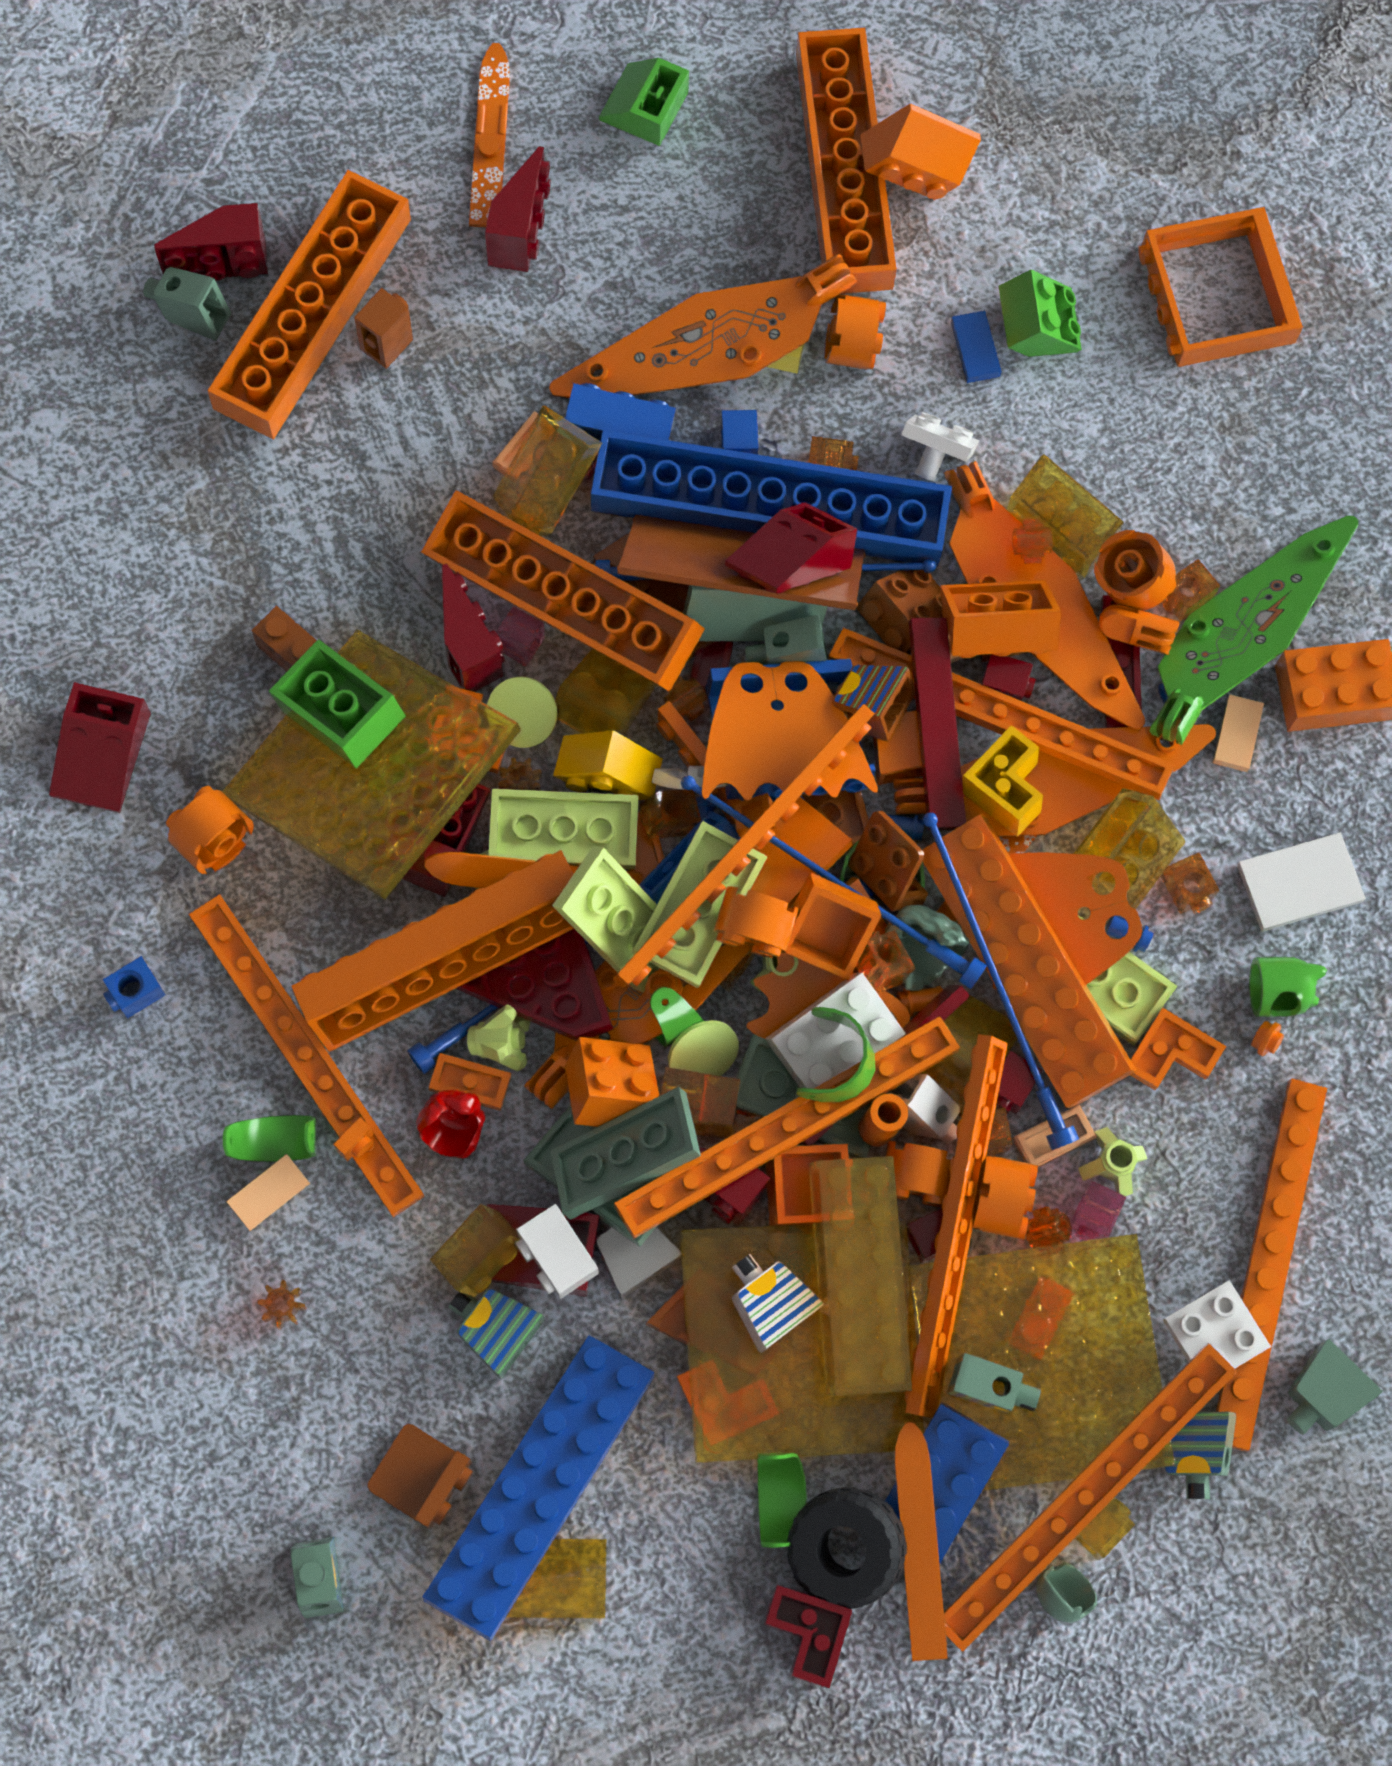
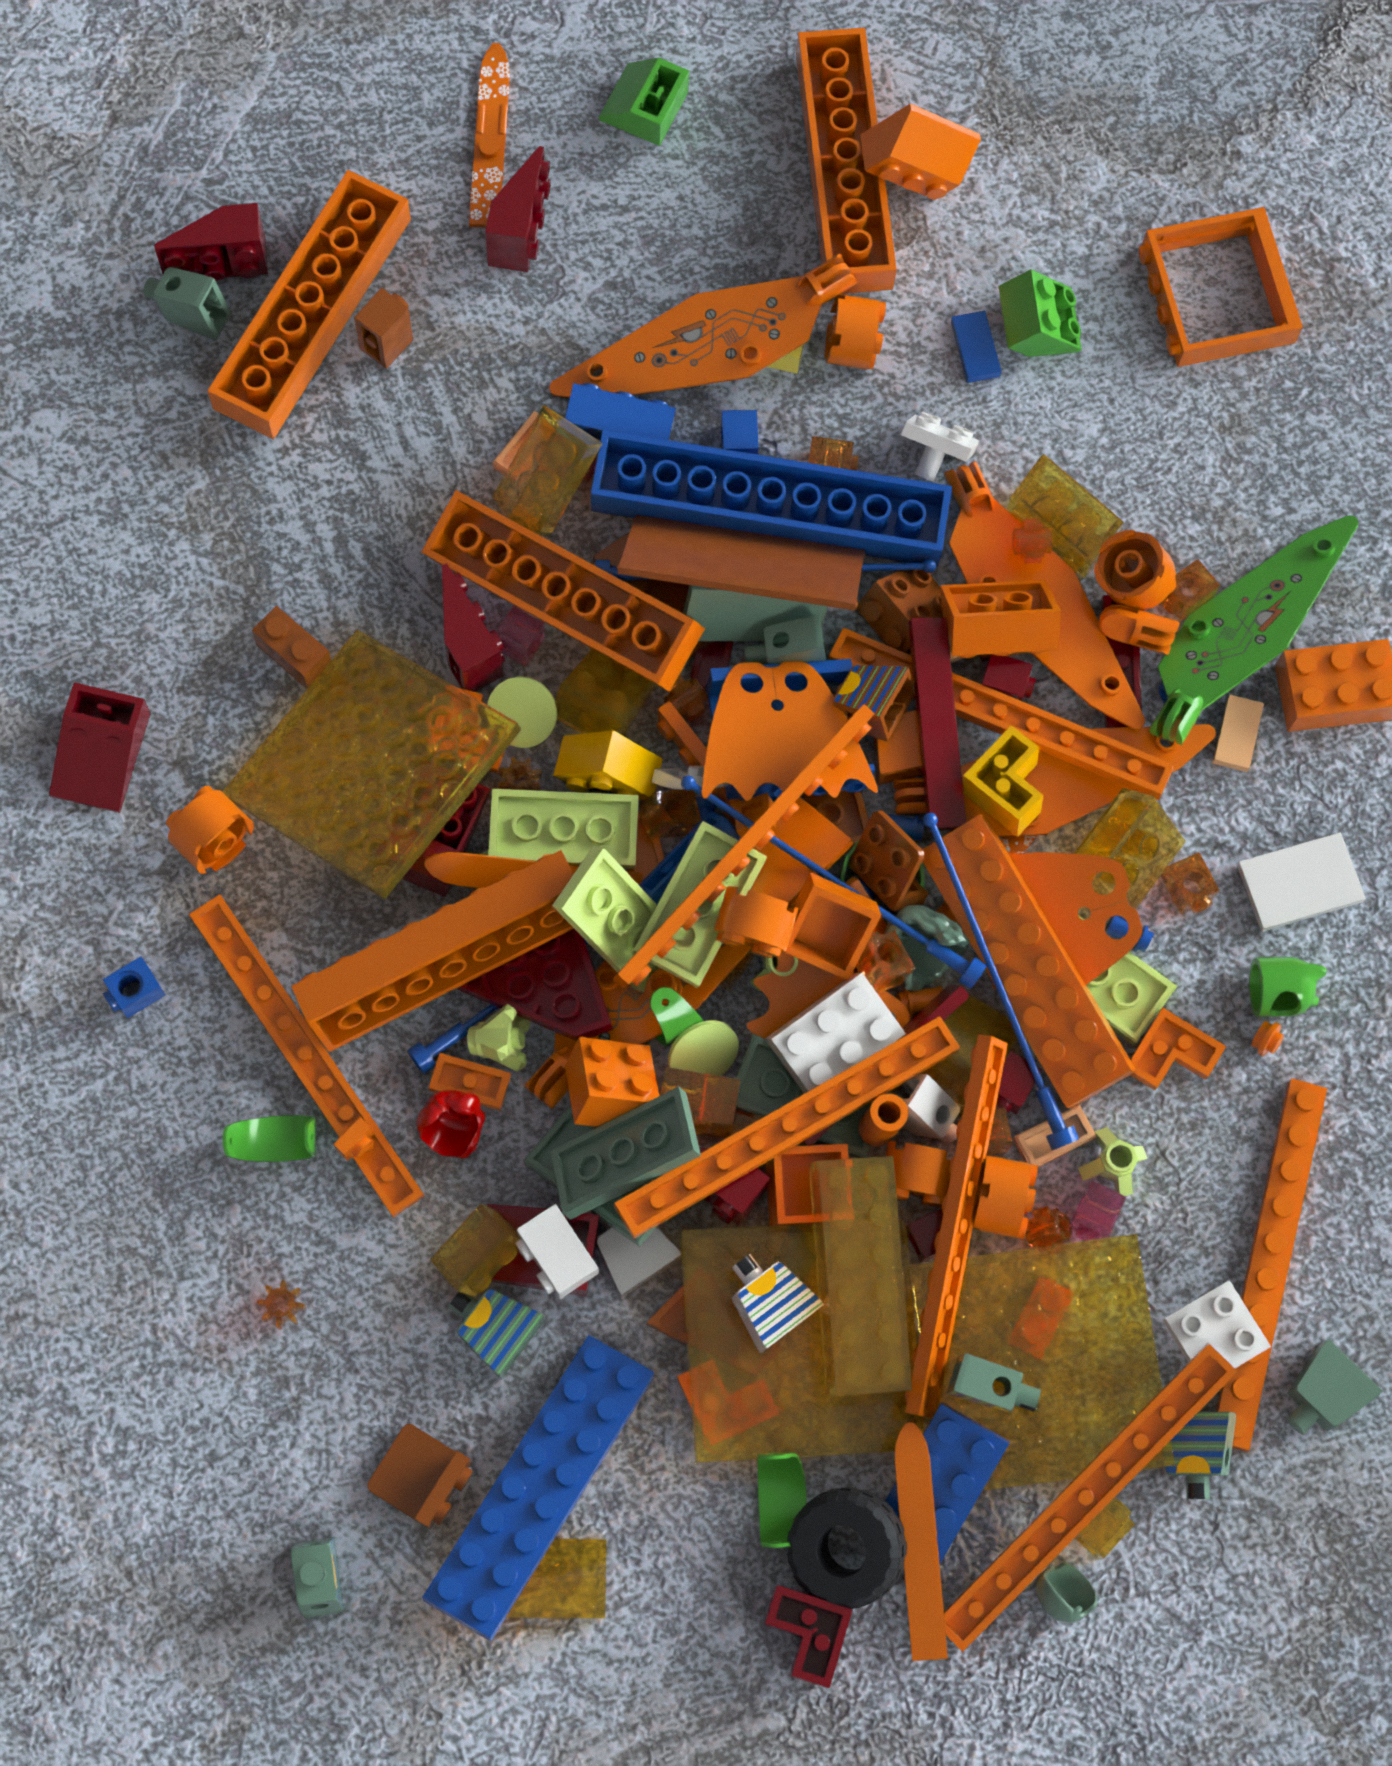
(268, 1192): light nougat tile -> none
(337, 703): bright green brick -> none
(795, 549): dark red slope -> none
(860, 1079): bright green piece -> none

